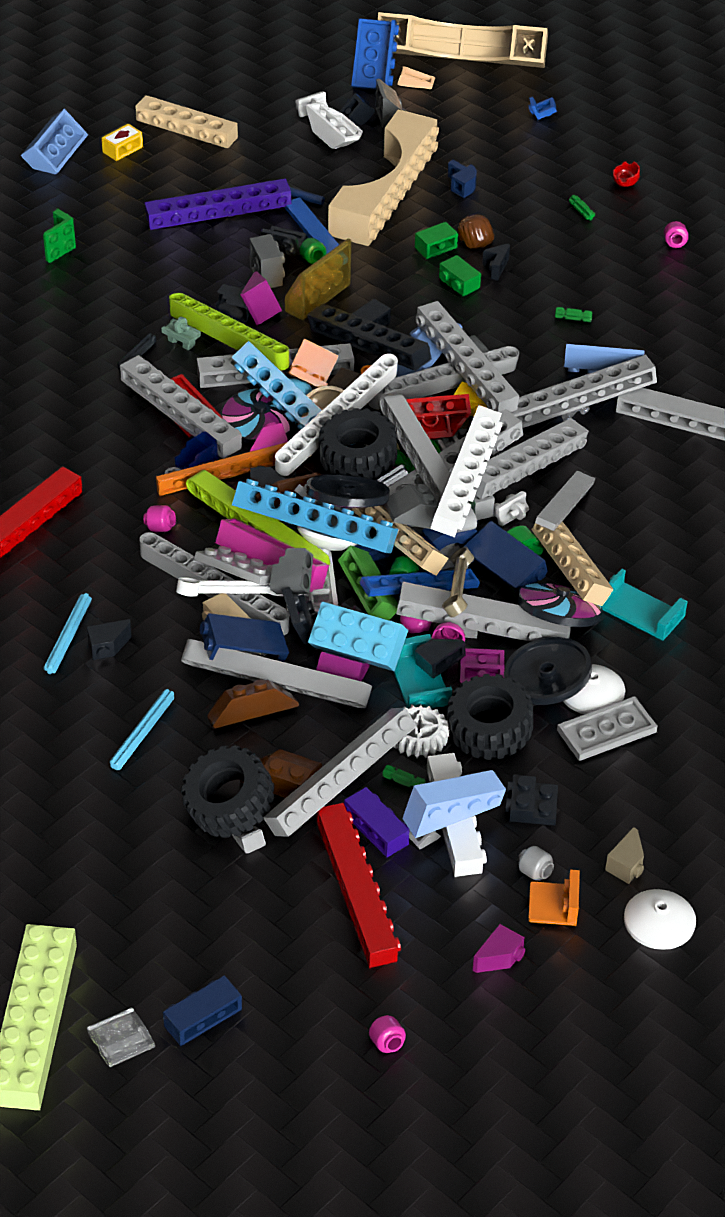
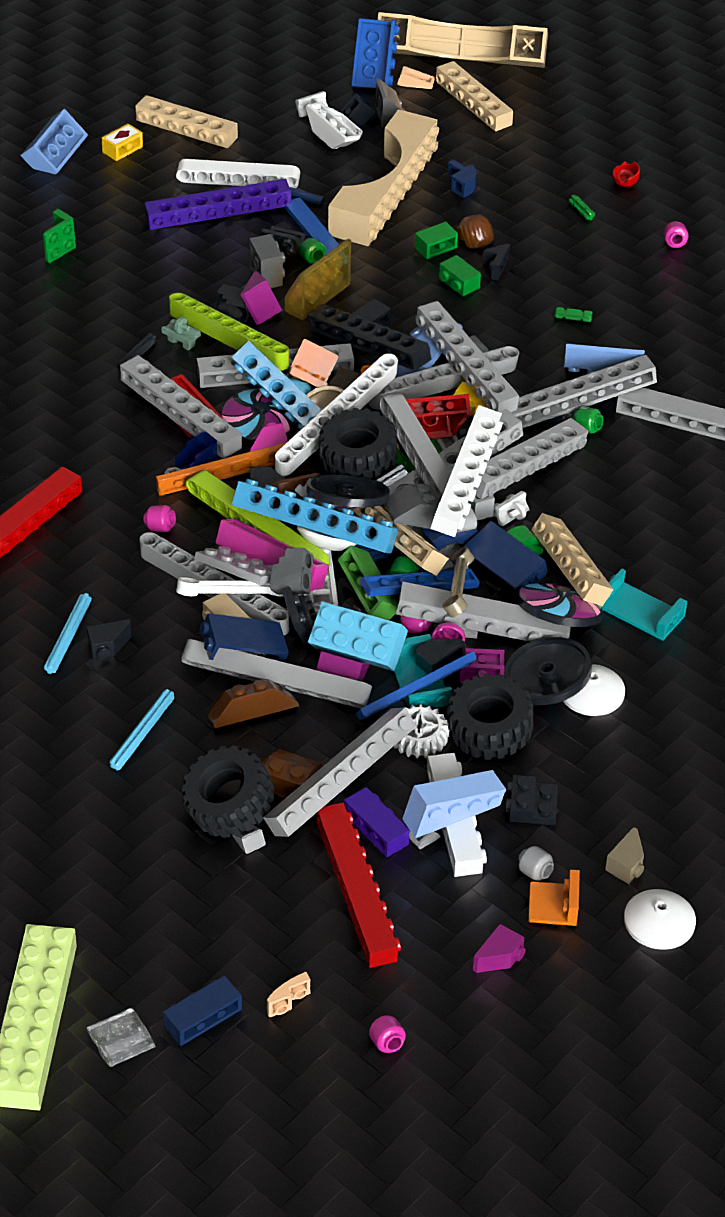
(234, 172): none -> white beam
(281, 999): none -> light nougat slope
(402, 777): green axle -> none
(416, 686): none -> blue tile
(474, 96): none -> tan brick
(543, 108): blue bracket -> none
(565, 500): light grey tile -> none
(589, 418): none -> green head
(607, 728): light grey plate -> none

